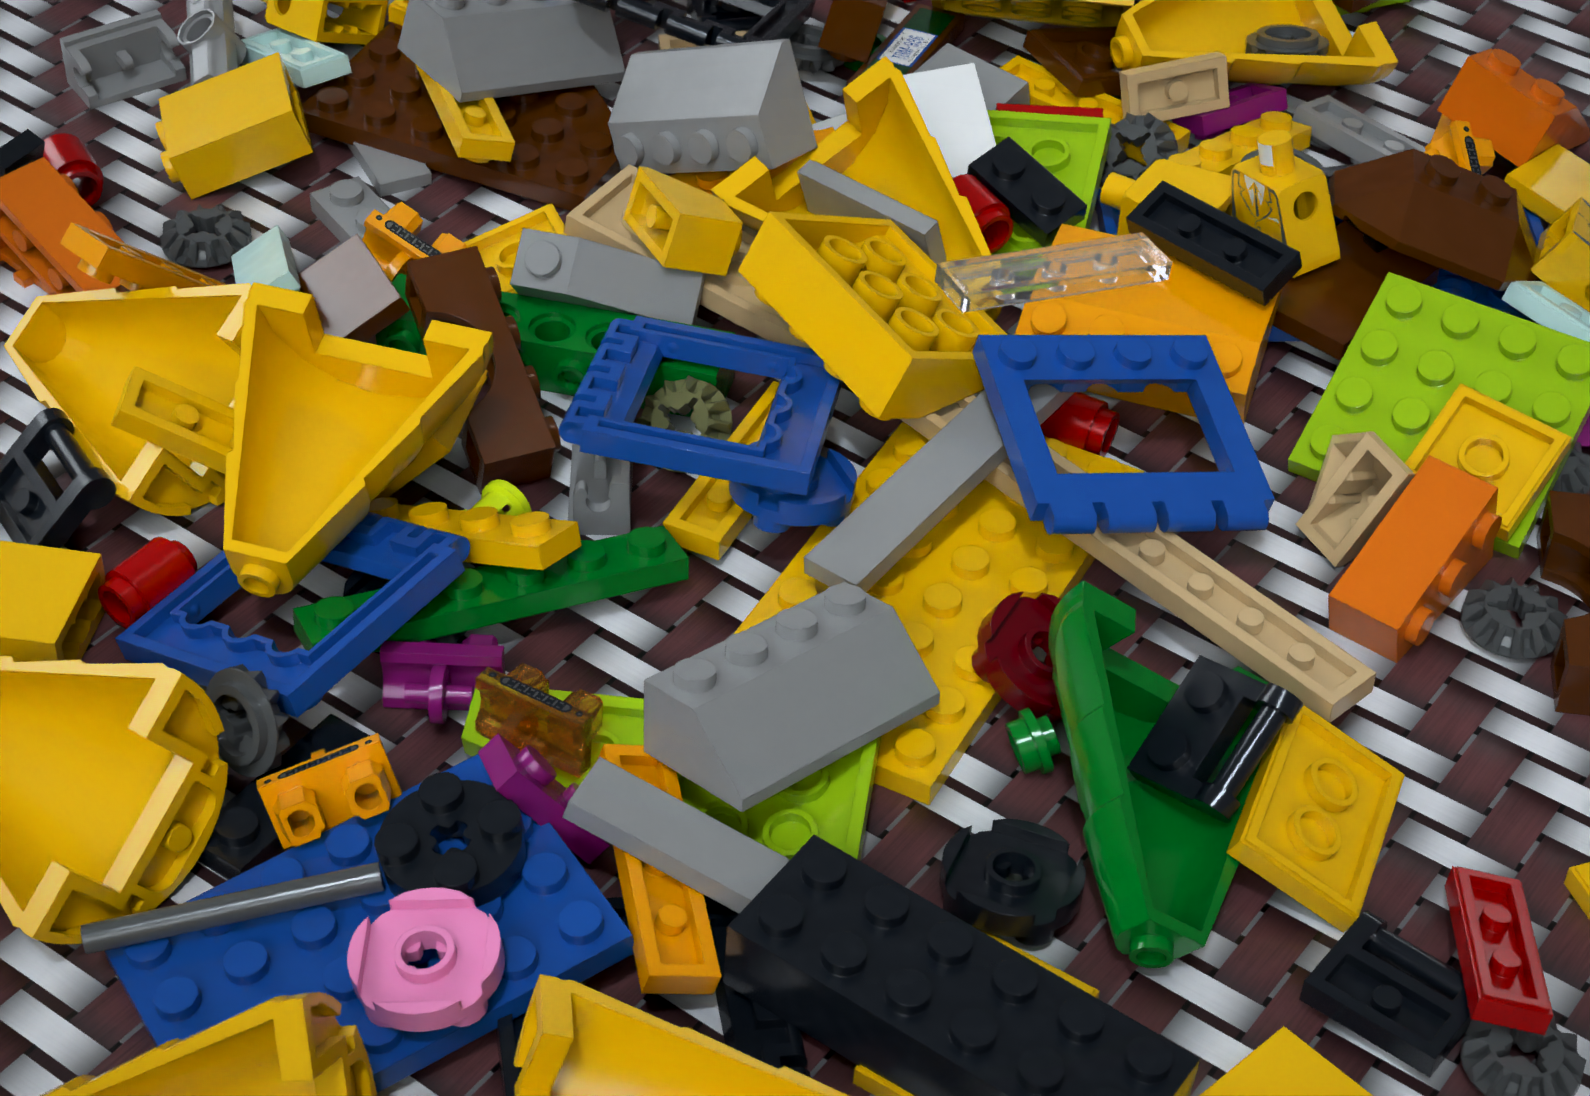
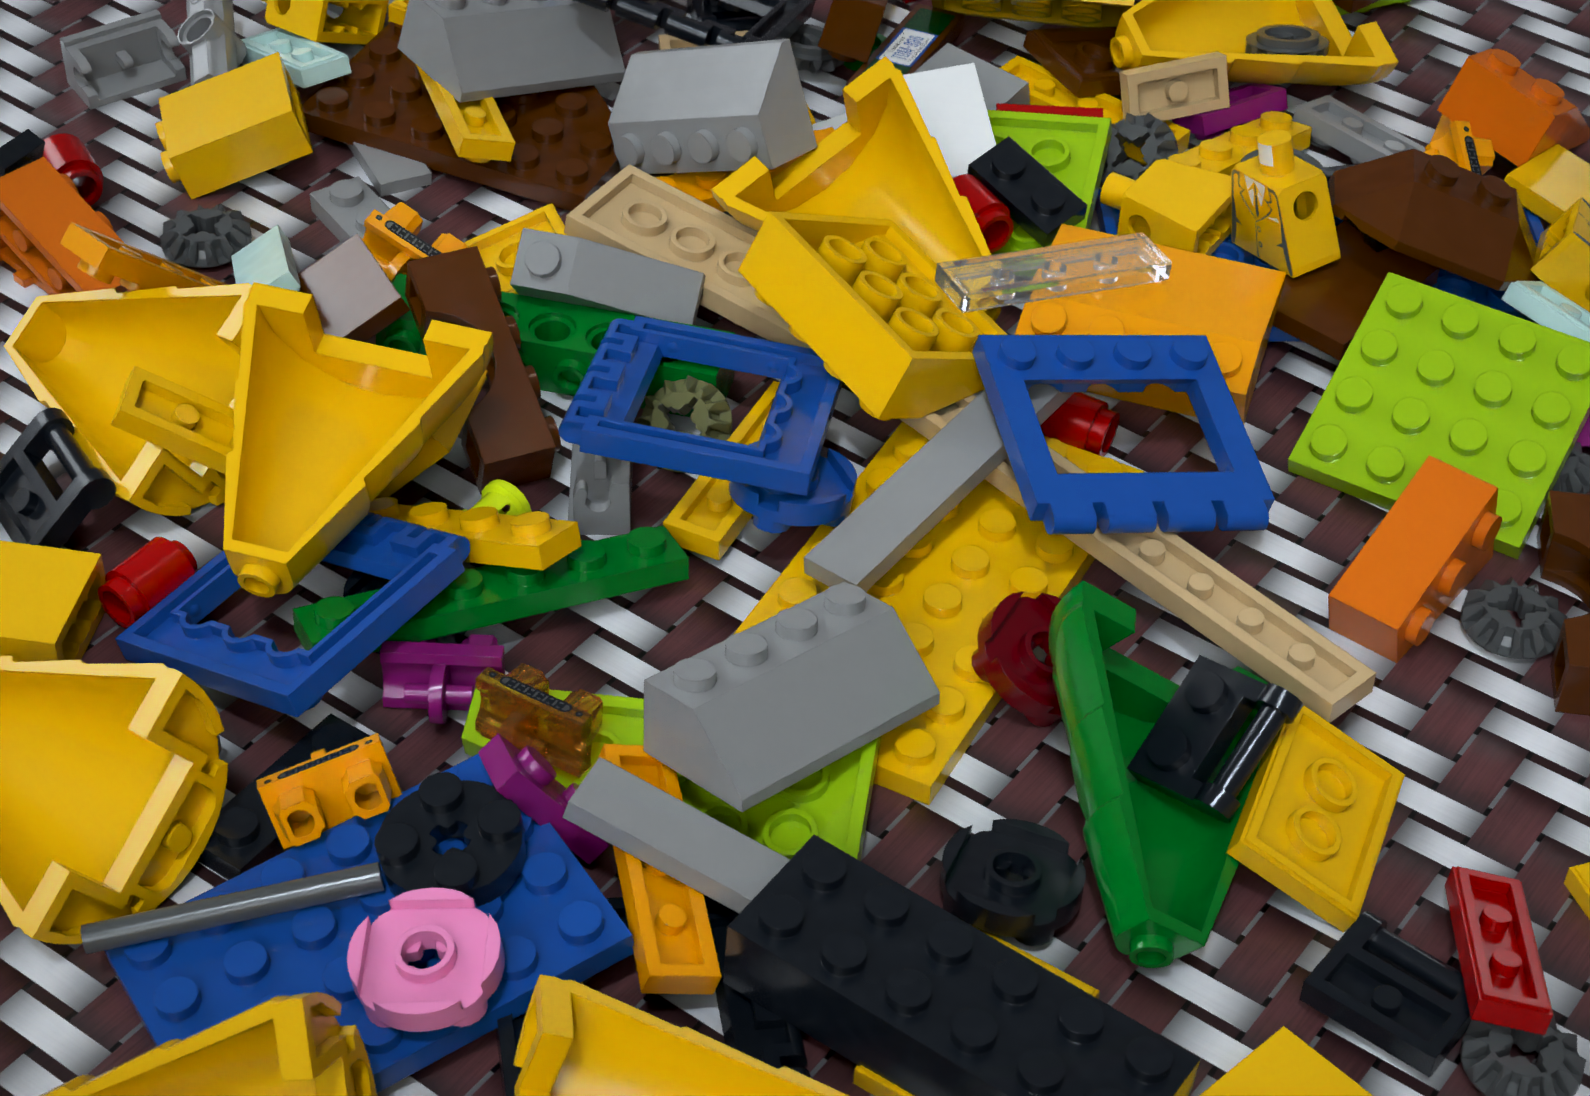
(251, 739): dark grey gear -> none
(682, 224): yellow slope -> none
(838, 195): light grey tile -> none
(1033, 742): green plate -> none
(1215, 242): black plate -> none
(1353, 494): tan slope -> none
(1495, 447): yellow tile -> none

